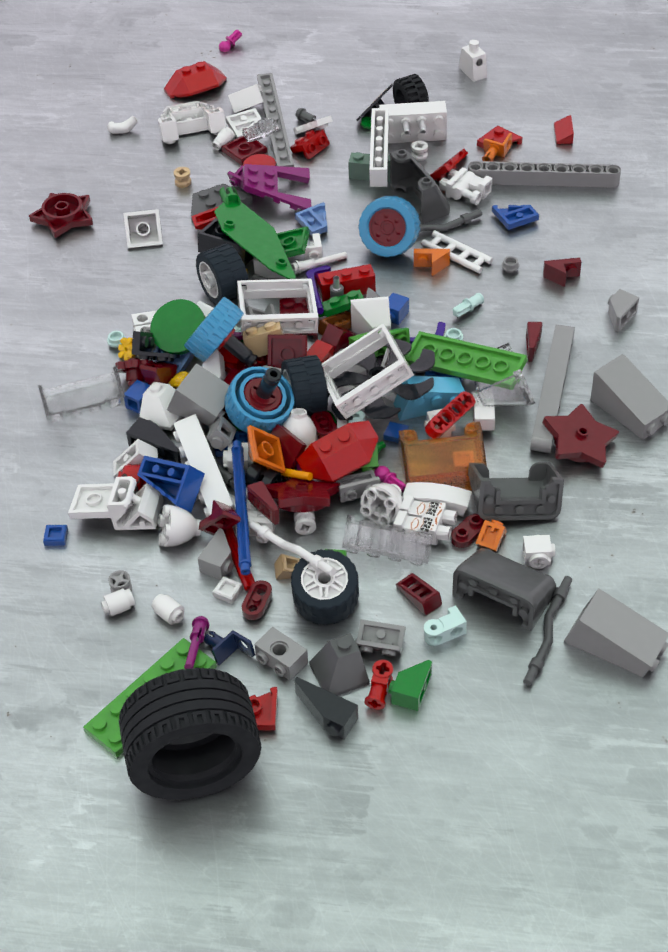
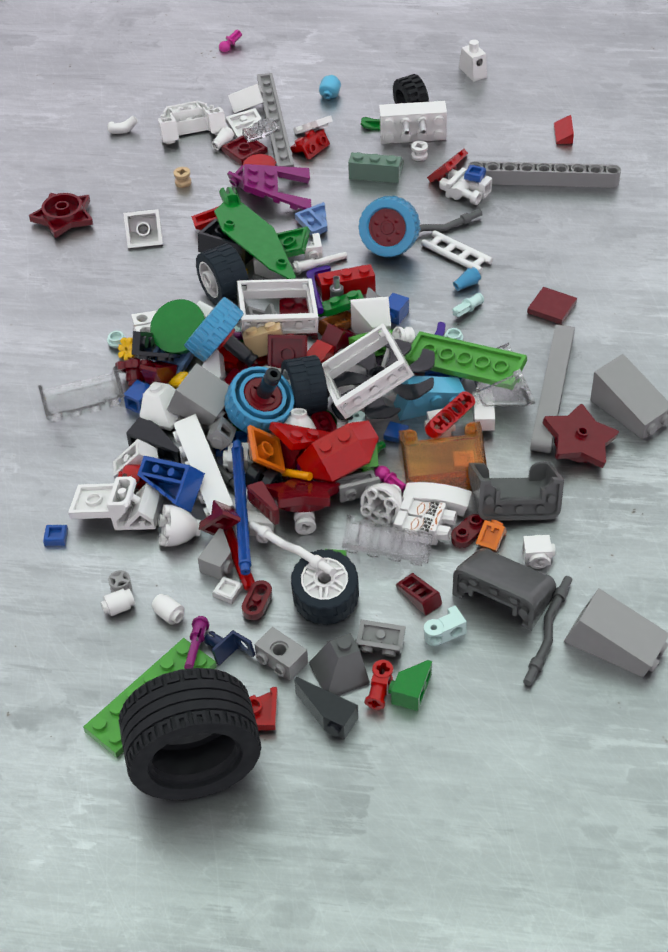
(194, 80): red wedge -> none
(210, 198): dark grey wing -> none
(284, 566): tan slope -> none
(296, 436): none -> red wing
(302, 114): dark grey pin -> none
(329, 87): none -> medium azure head
(378, 100): black shield -> none
(379, 147): white brick -> none
(406, 334): none -> white wheel
(411, 176): dark grey windscreen -> none
(434, 258): orange slope -> none
(467, 279): none -> dark azure cone
(475, 173): none -> blue tile
(495, 148): orange bracket -> none
(499, 135): red wing -> none
(510, 264): light grey plate -> none
(515, 215): blue wing -> none
(533, 336): dark red slope -> none
(552, 305): none -> dark red tile
(560, 269): dark red slope -> none
(622, 308): light grey slope -> none

